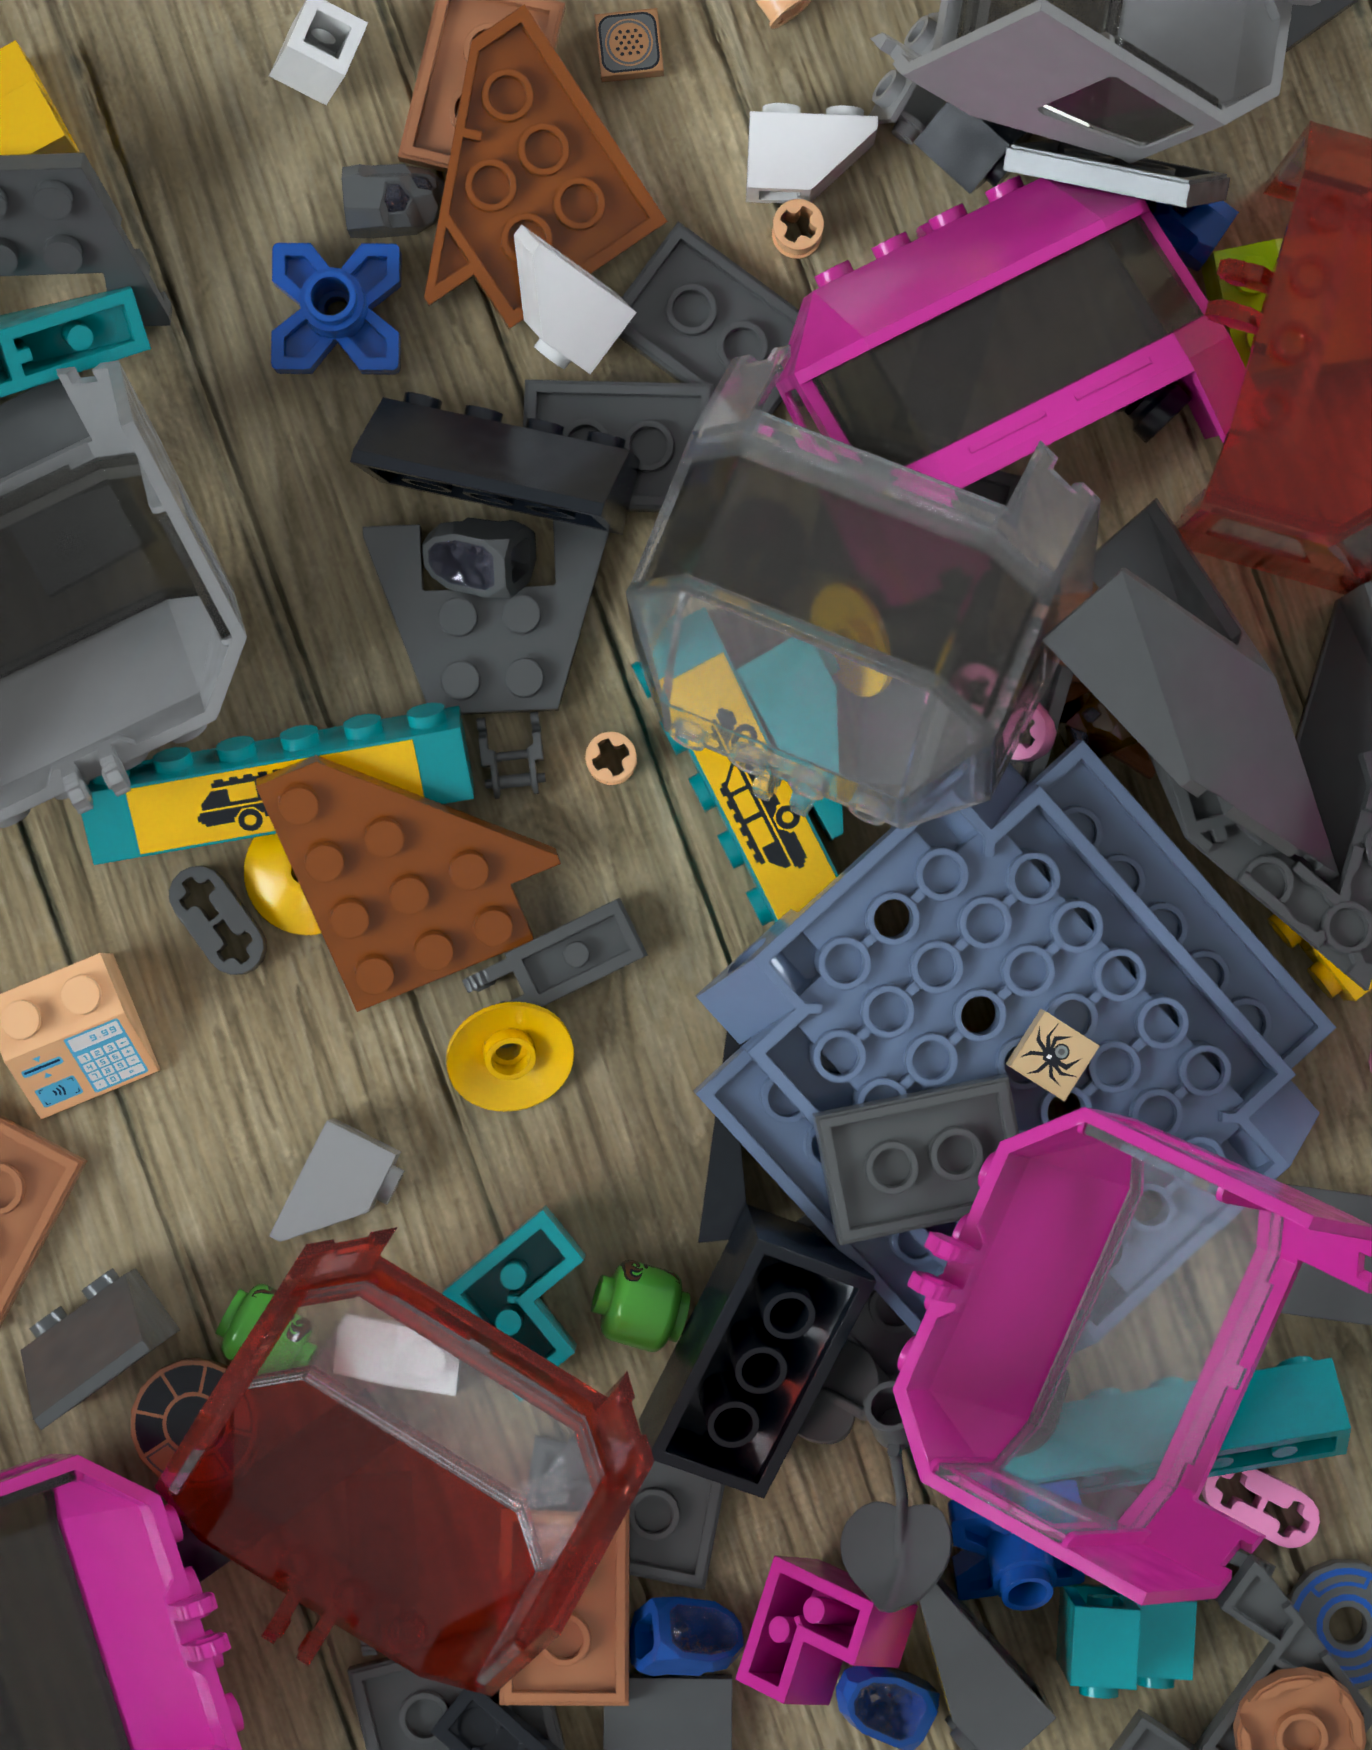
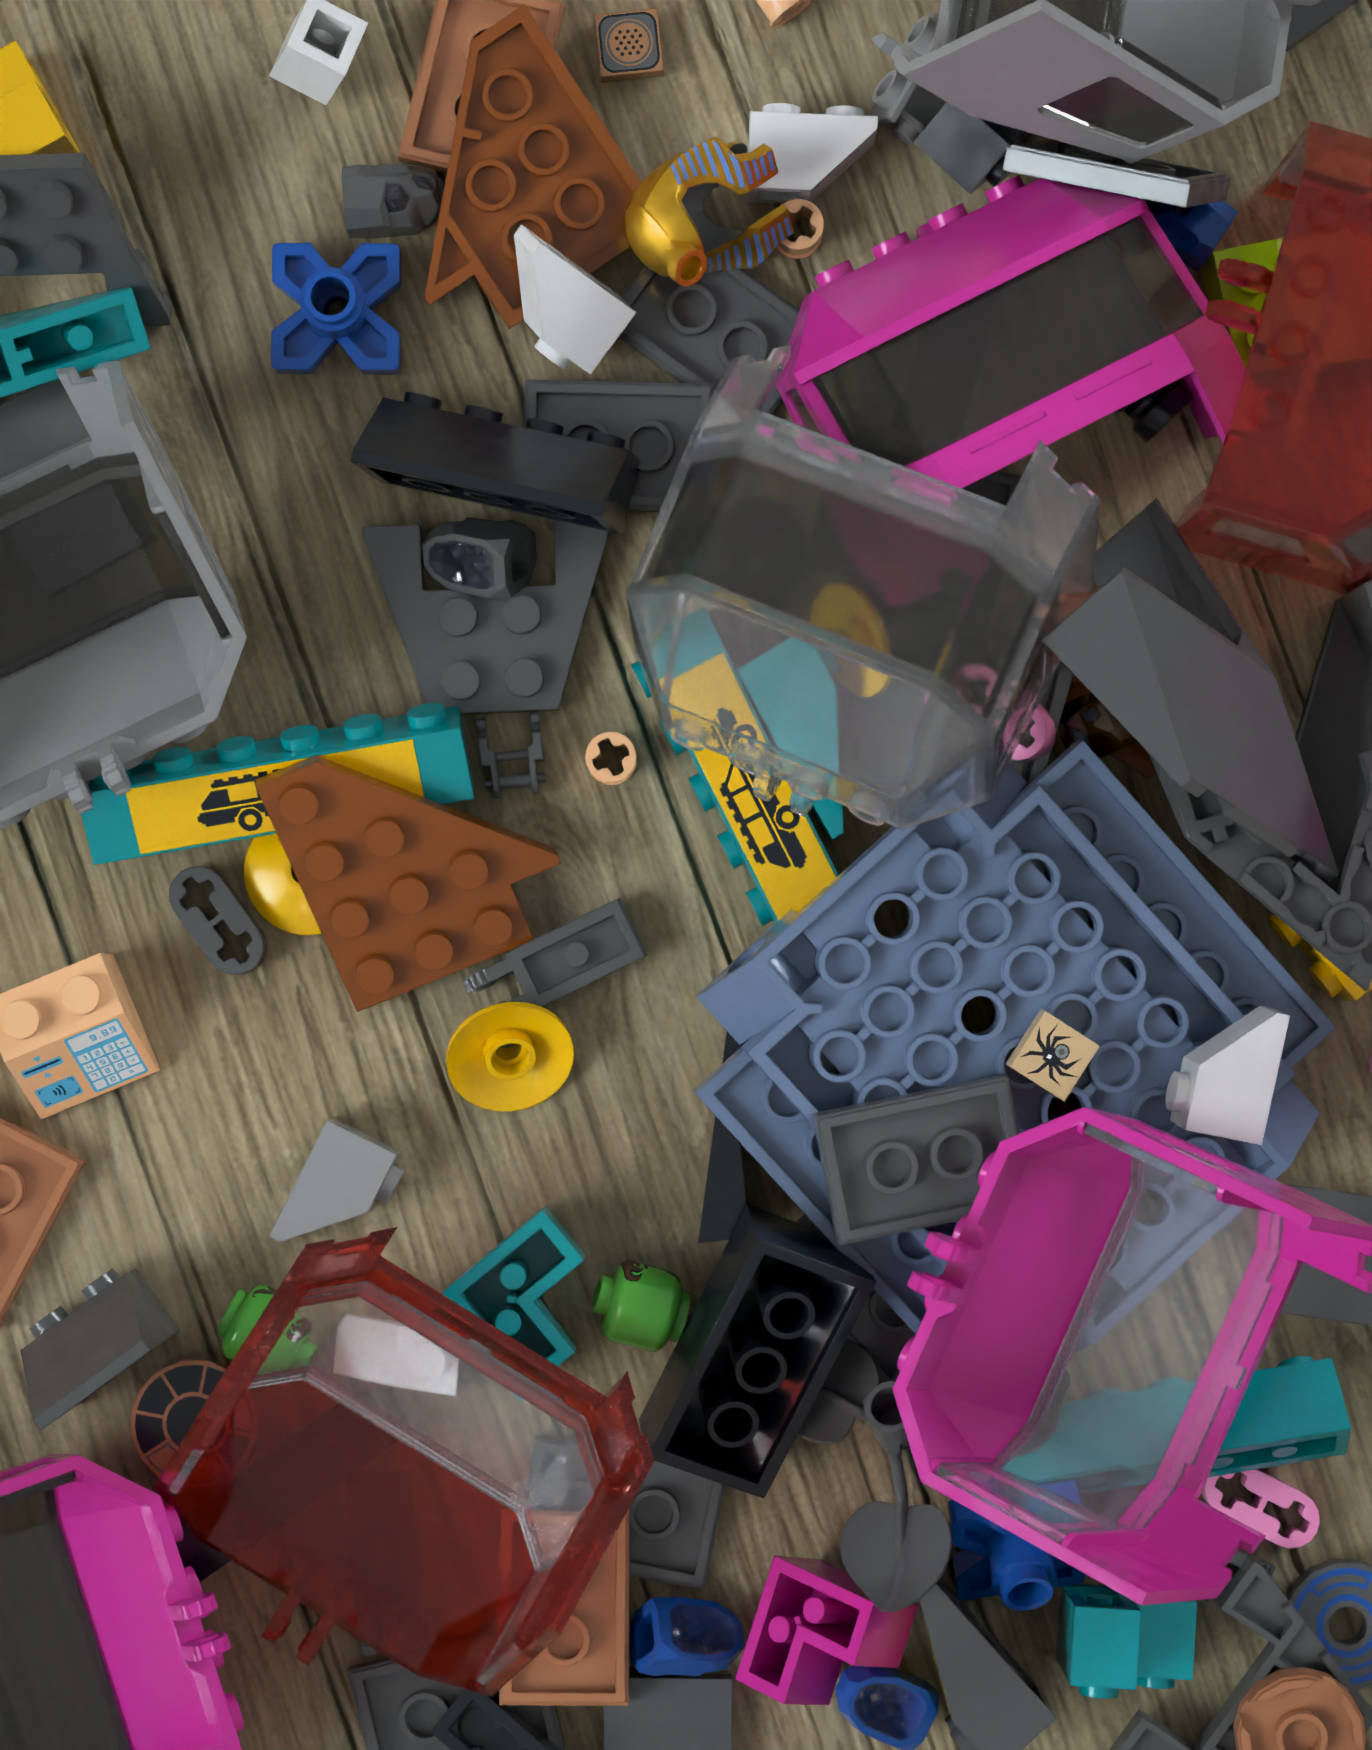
(669, 221): none -> pearl gold piece
(1231, 1079): none -> white slope

